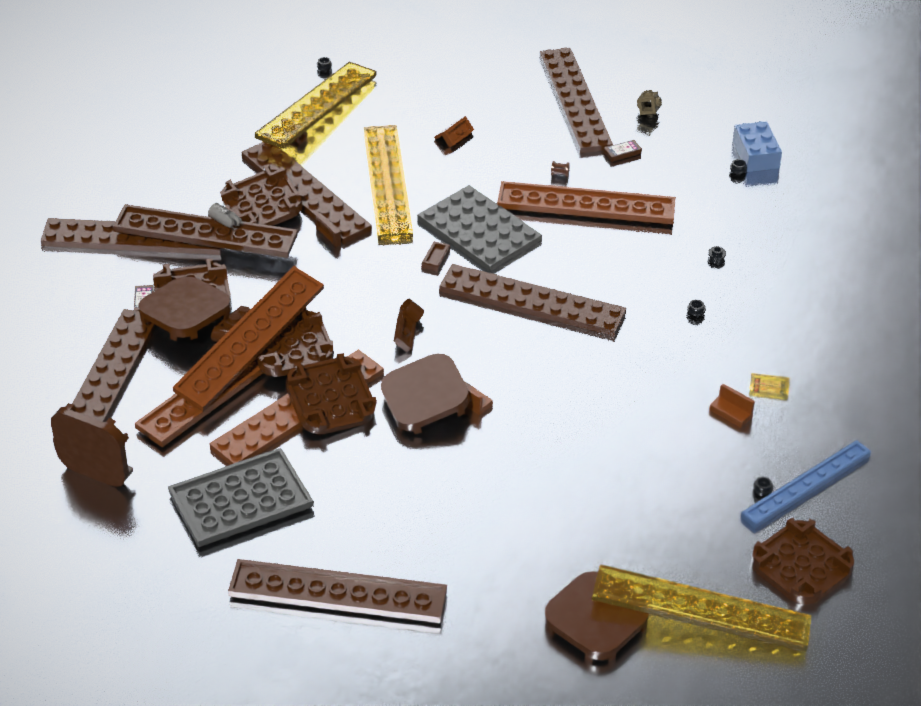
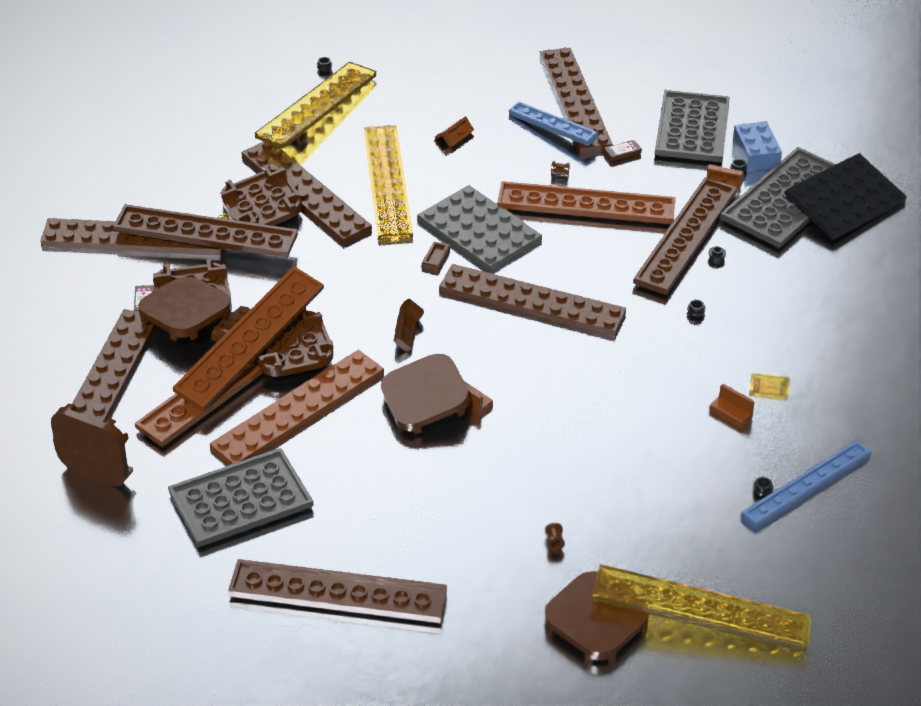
(224, 215): light grey hinge -> none
(328, 230): reddish brown tile -> none
(330, 395): reddish brown tile -> none
(553, 123): none -> medium blue tile
(554, 534): none -> reddish brown bush
(649, 102): dark tan brick -> none
(684, 236): none -> reddish brown plate
(692, 125): none -> dark grey plate
(725, 175): none -> dark orange panel
(765, 207): none -> dark grey plate
(802, 562): reddish brown tile -> none
(845, 195): none -> black plate

